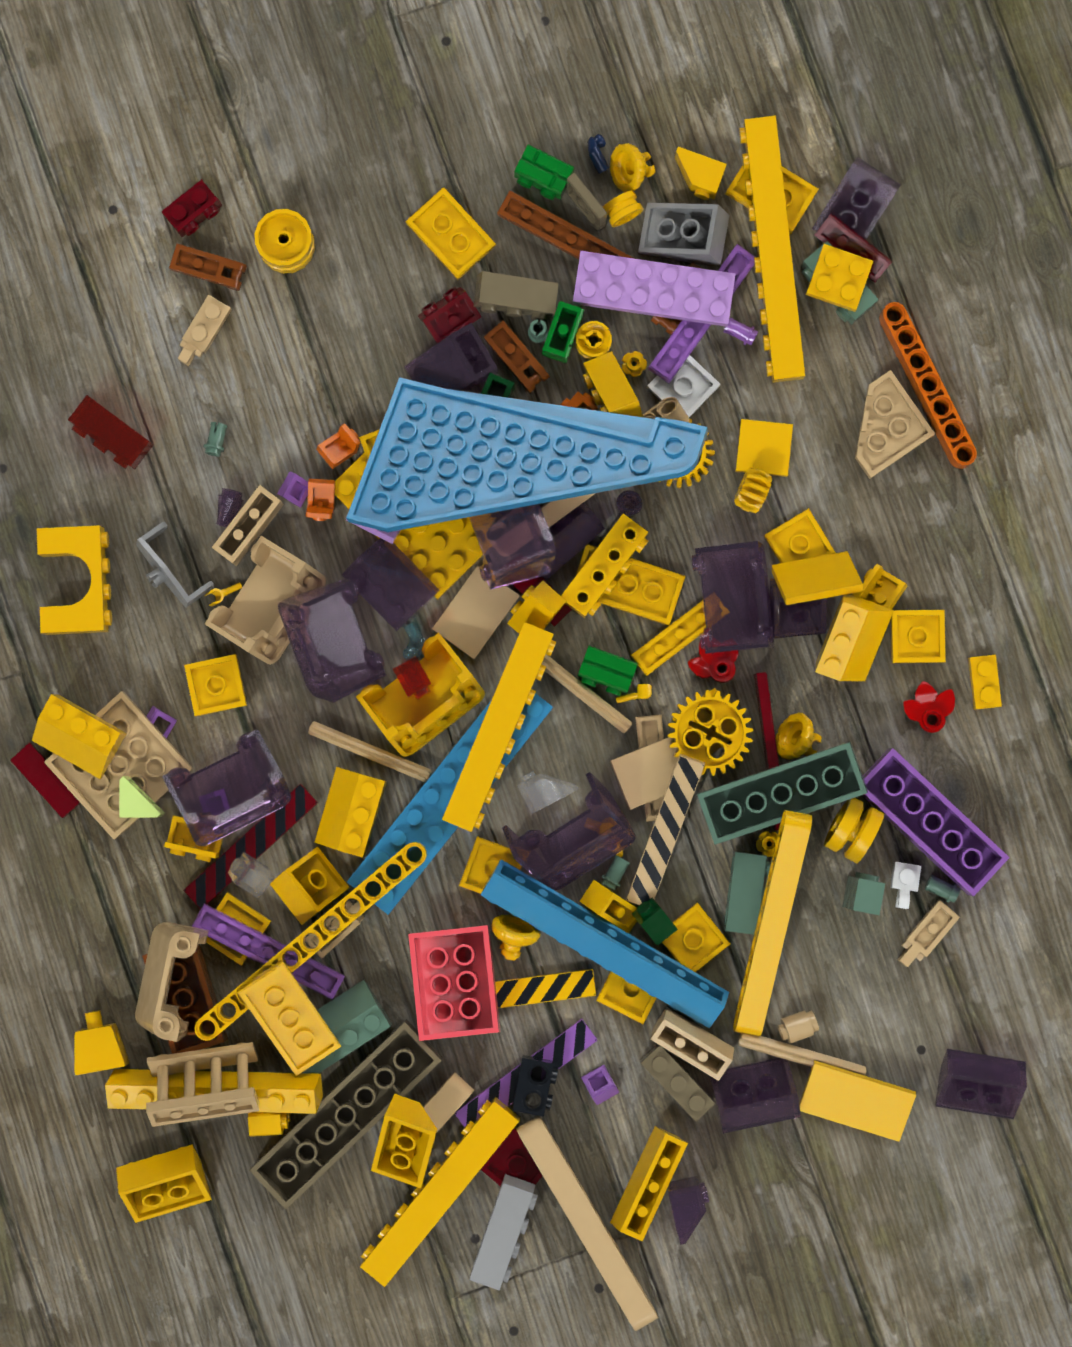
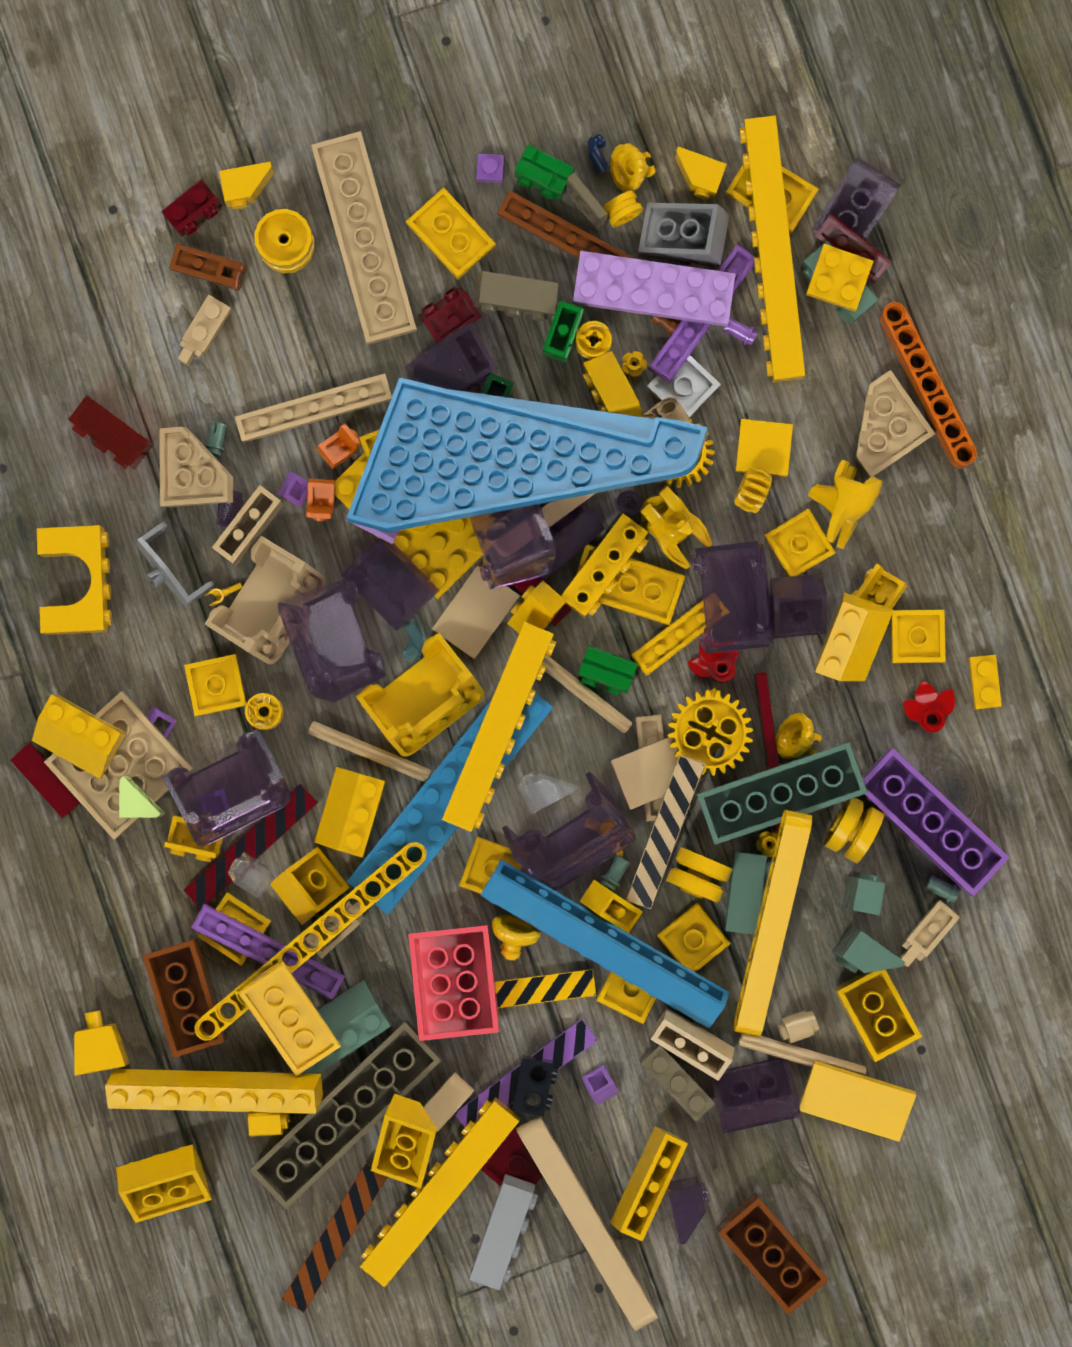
(166, 943): tan windscreen -> none
(190, 471): none -> tan plate
(206, 1105): tan fence -> none
(244, 184): none -> yellow slope
(258, 702): none -> yellow wheel
(313, 408): none -> tan plate
(334, 1238): none -> tile
(363, 238): none -> tan plate
(414, 678): clear red brick -> none
(490, 168): none -> medium lavender plate
(515, 356): dark orange plate -> none
(542, 335): sand green pin -> none
(580, 400): orange bracket -> none
(644, 691): yellow hand -> none
(654, 921): dark green brick -> none
(671, 524): none -> yellow piece
(699, 874): none -> yellow wheel
(772, 1253): none -> dark orange brick
(817, 578): yellow tile -> none
(846, 501): none -> yellow piece
(862, 953): none -> sand green slope
(877, 1013): none -> yellow brick
(905, 879): white plate -> none
(981, 1084): clear purple slope -> none

